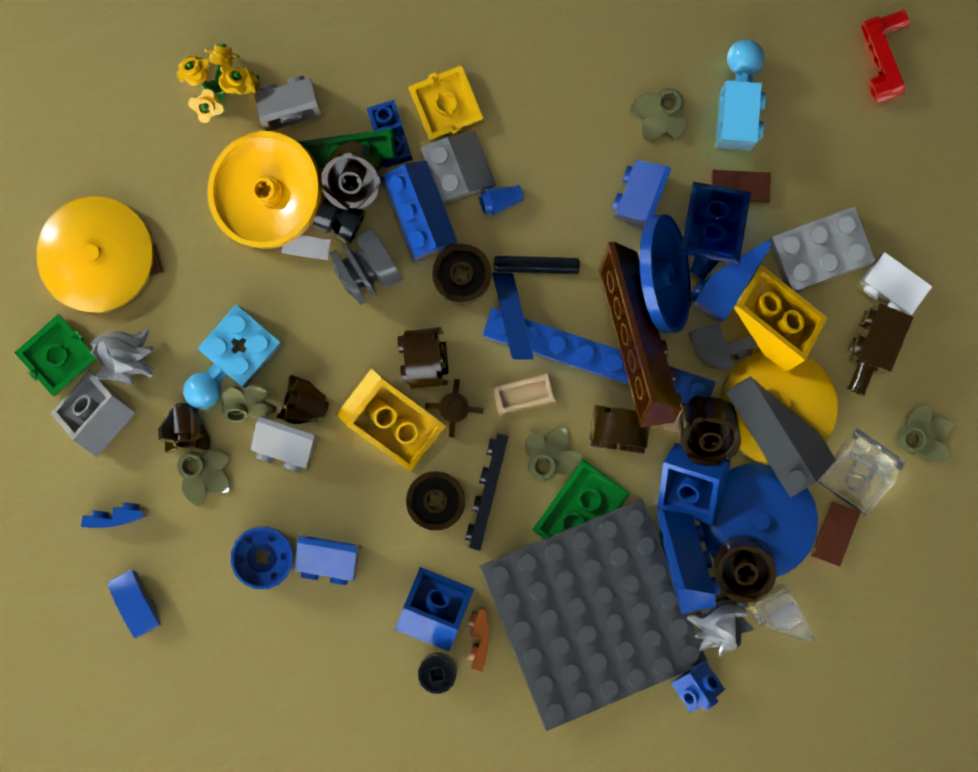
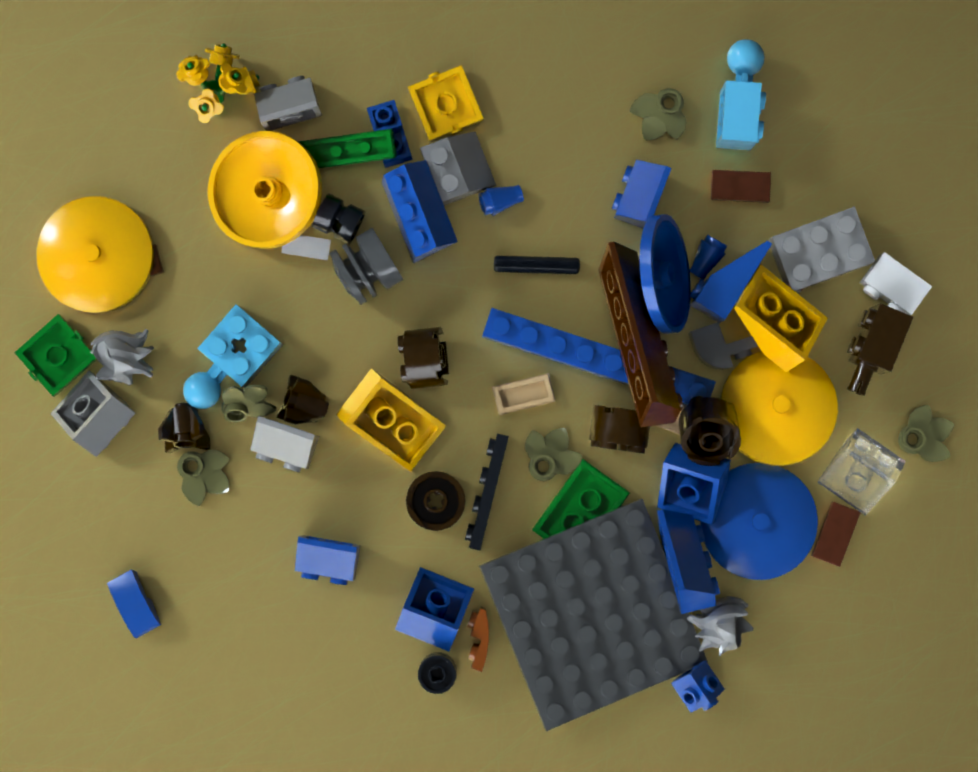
(121, 515): blue slope -> none
(258, 574): blue wheel -> none
(353, 191): dark brown brick -> none
(457, 290): dark brown brick -> none
(457, 417): dark brown brick -> none
(512, 316): blue sticker -> none
(715, 223): clear blue slope -> none
(756, 579): dark brown brick -> none
(781, 614): clear slope -> none
(787, 442): dark grey wedge -> none
(889, 82): red beam -> none

